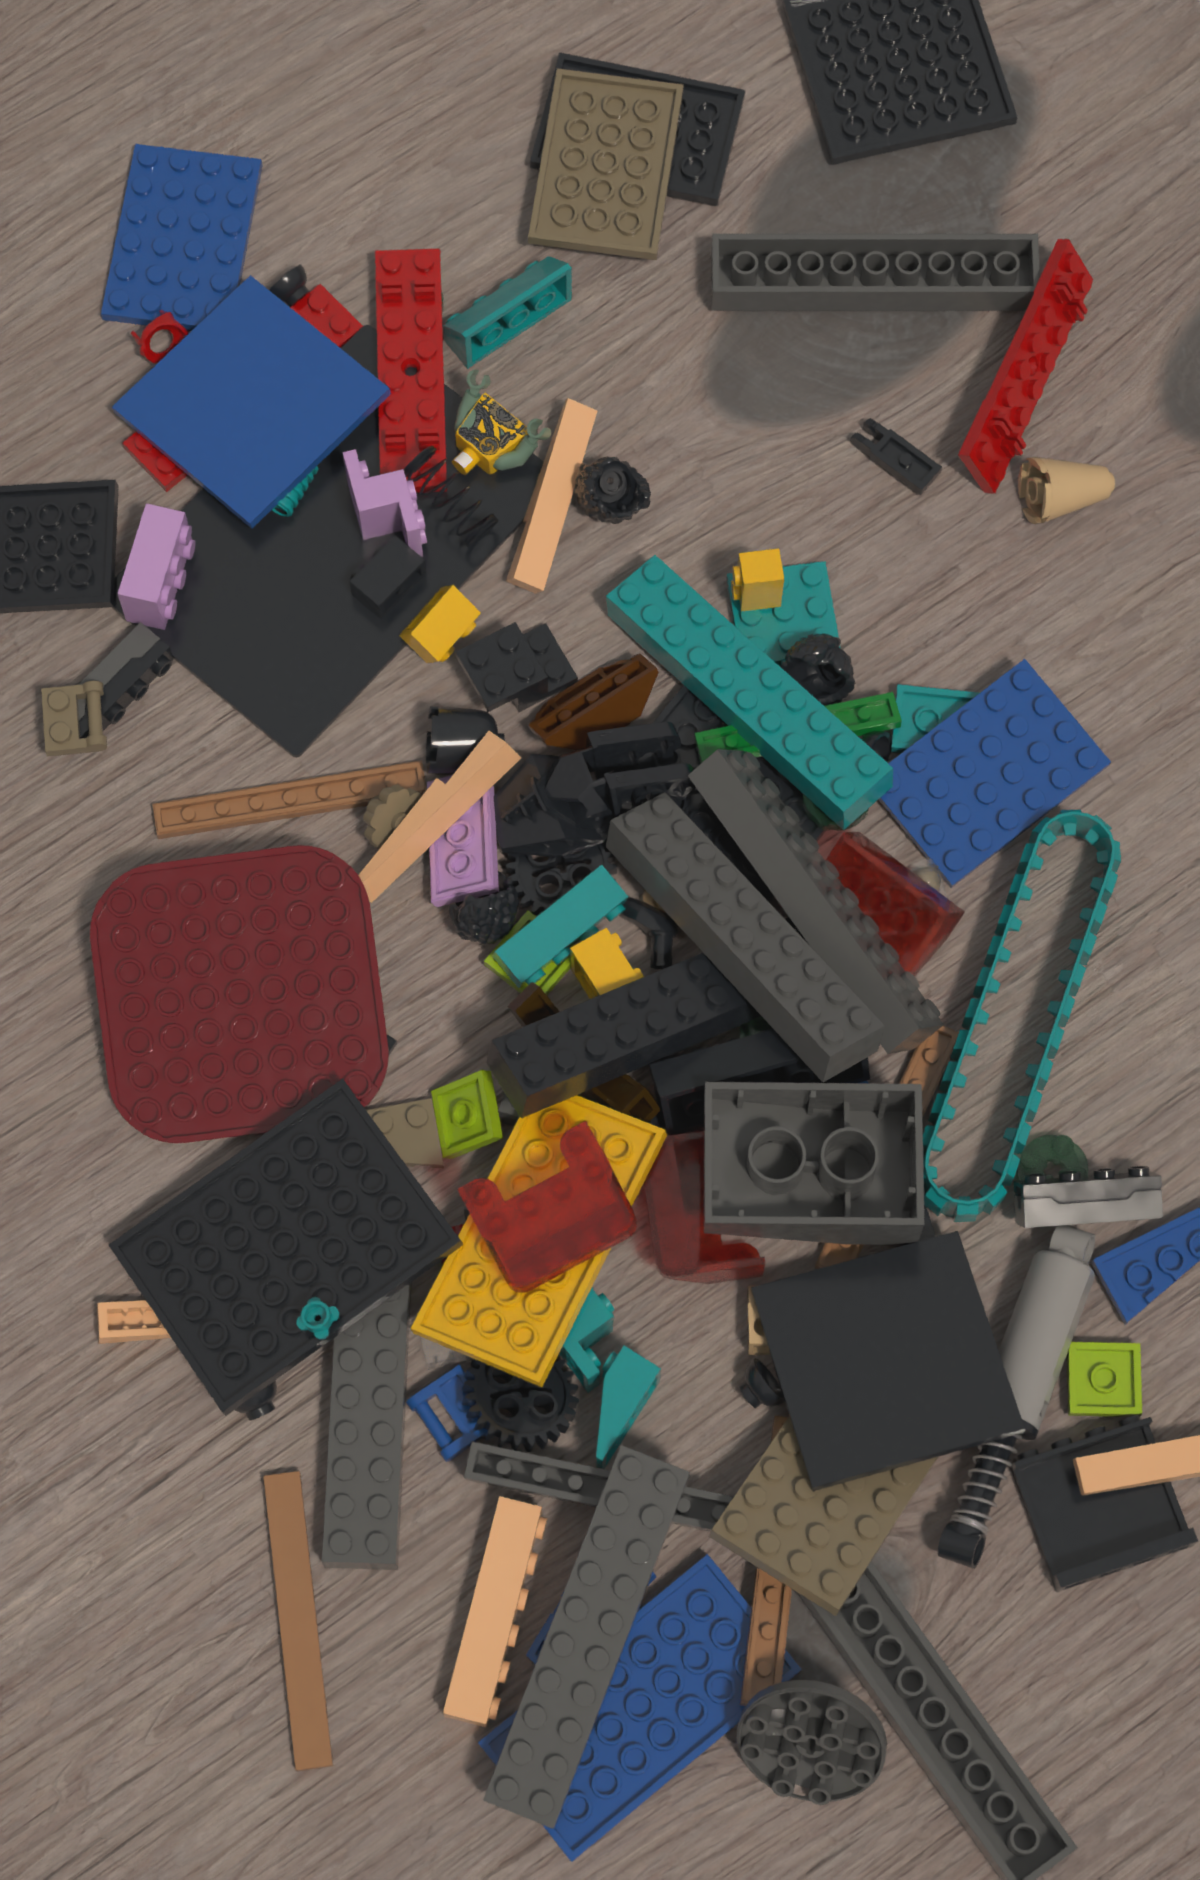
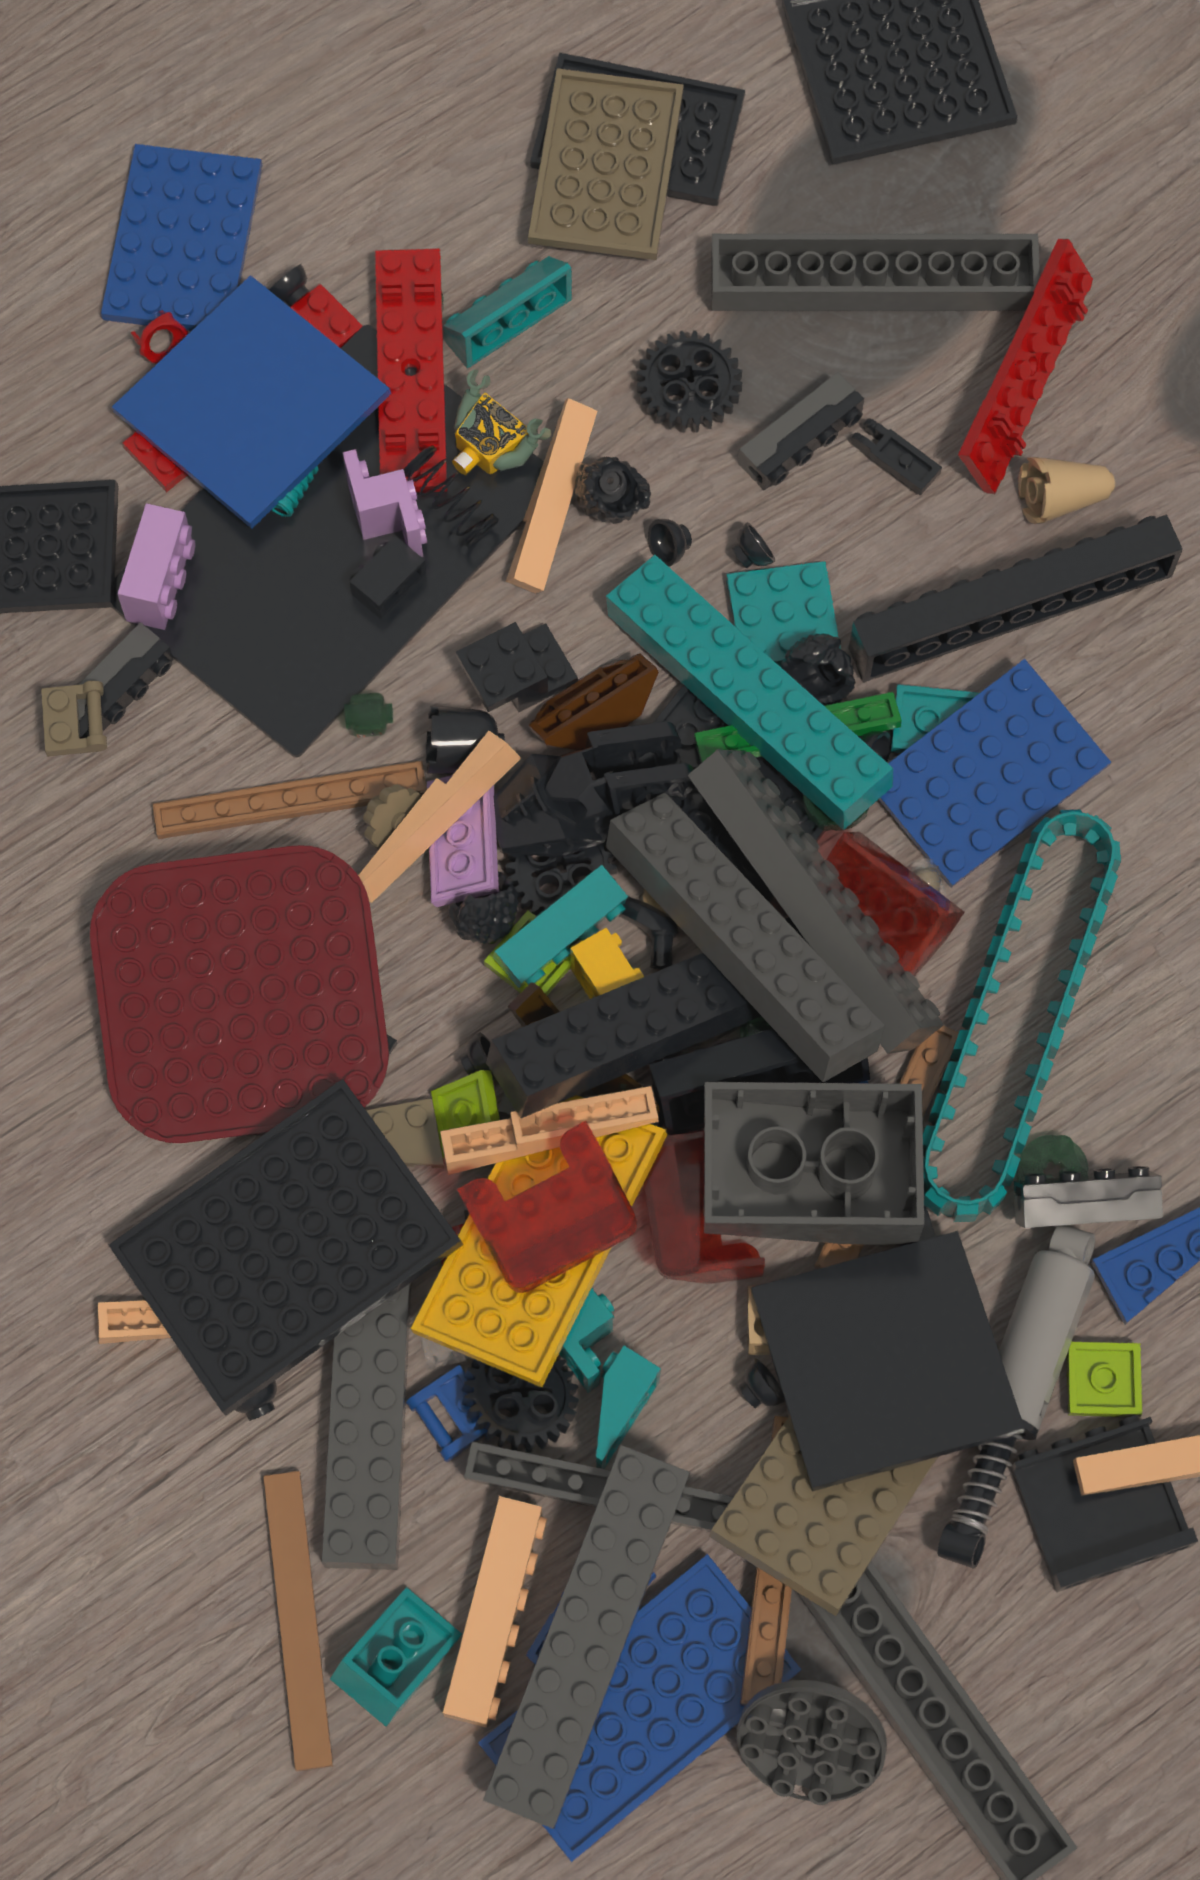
(310, 1311): teal plate -> none
(368, 715): none -> clear green head
(395, 1656): none -> teal slope
(441, 625): yellow brick -> none
(477, 1055): none -> black piece
(517, 1136): none -> light nougat slope
(668, 540): none -> black piece
(684, 356): none -> black gear
(752, 548): none -> black piece
(758, 580): yellow brick -> none
(801, 431): none -> piece
(1014, 597): none -> black brick

